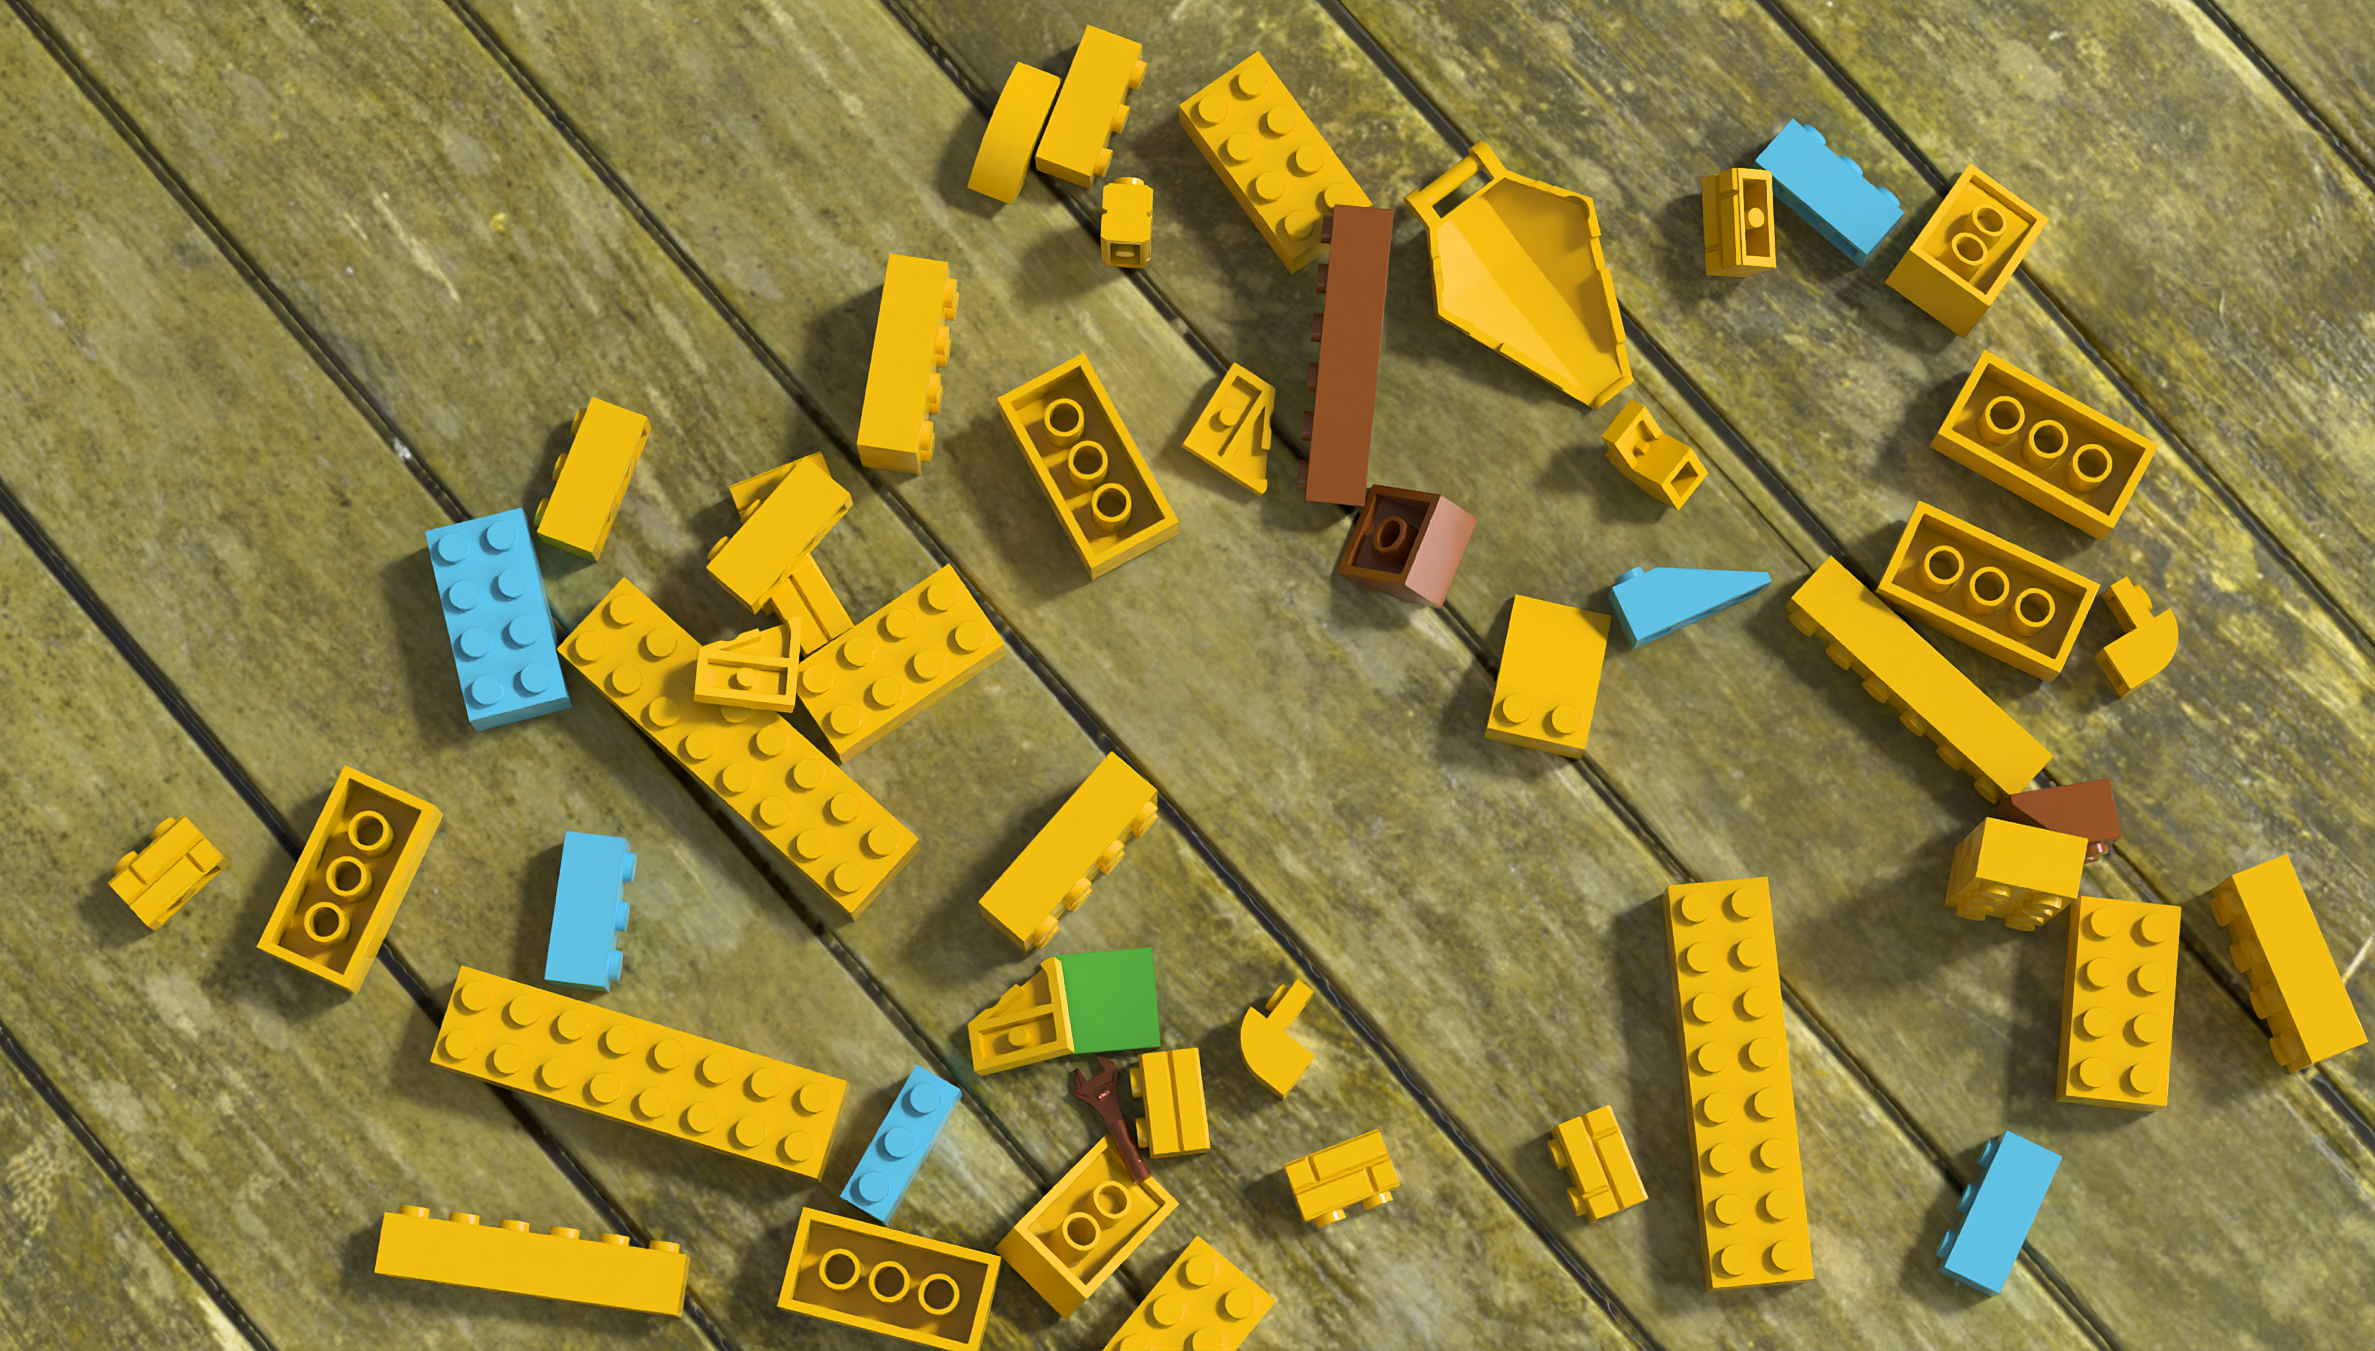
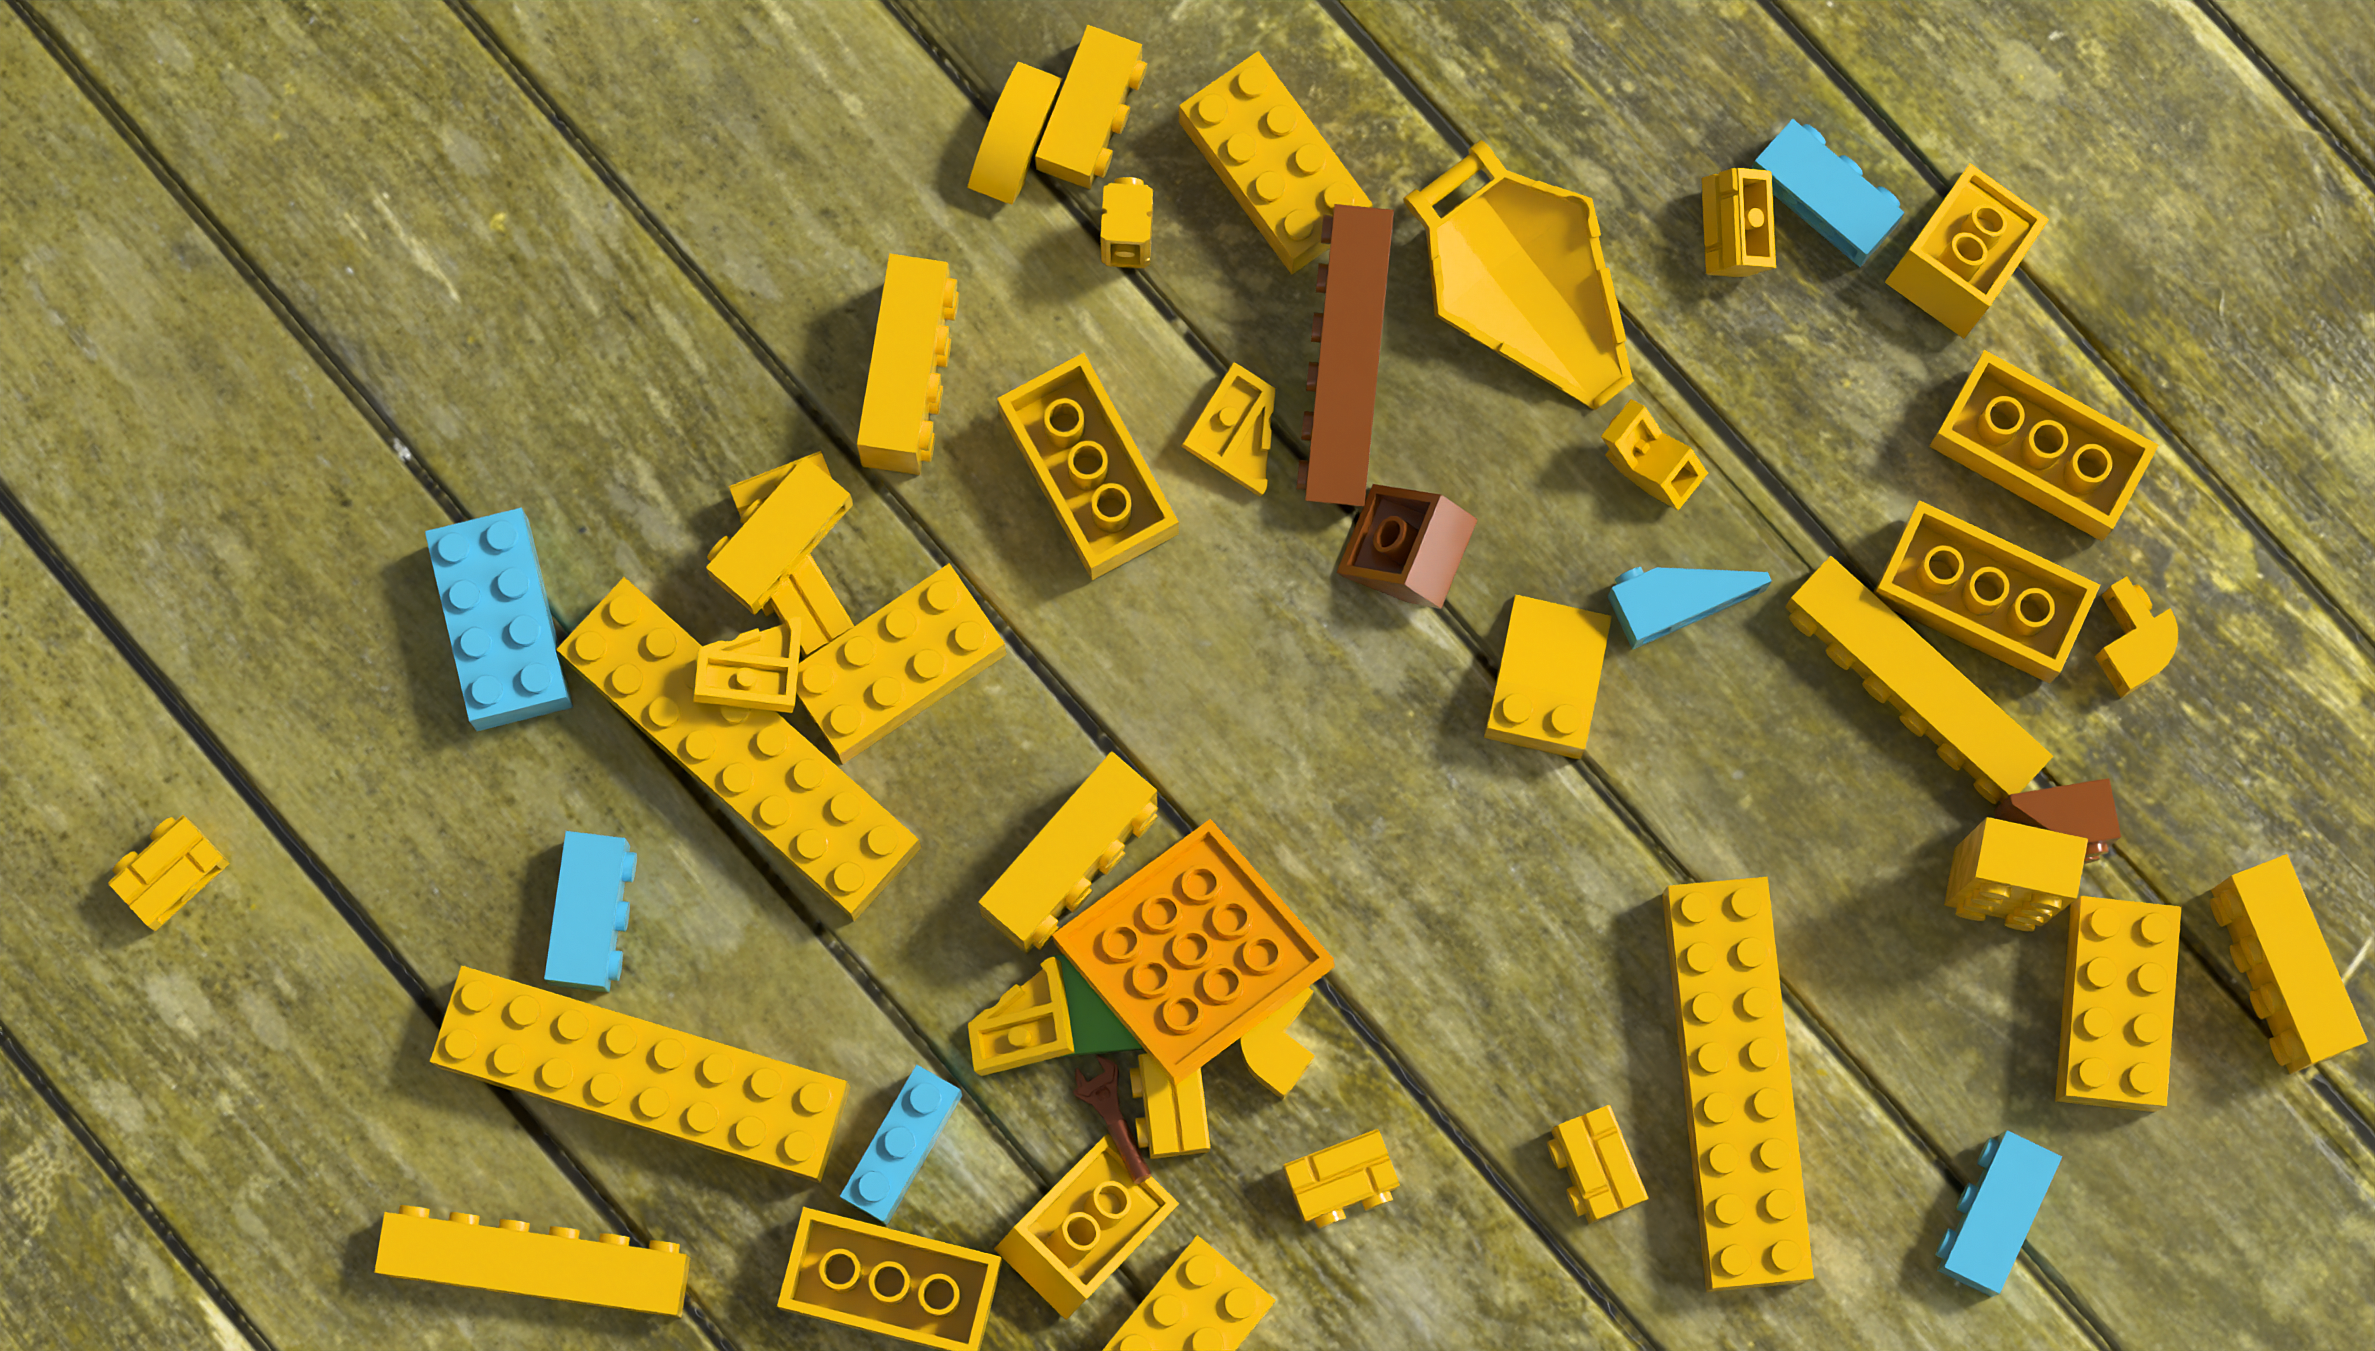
(350, 880): yellow brick -> none
(592, 478): yellow brick -> none
(1193, 951): none -> light orange plate

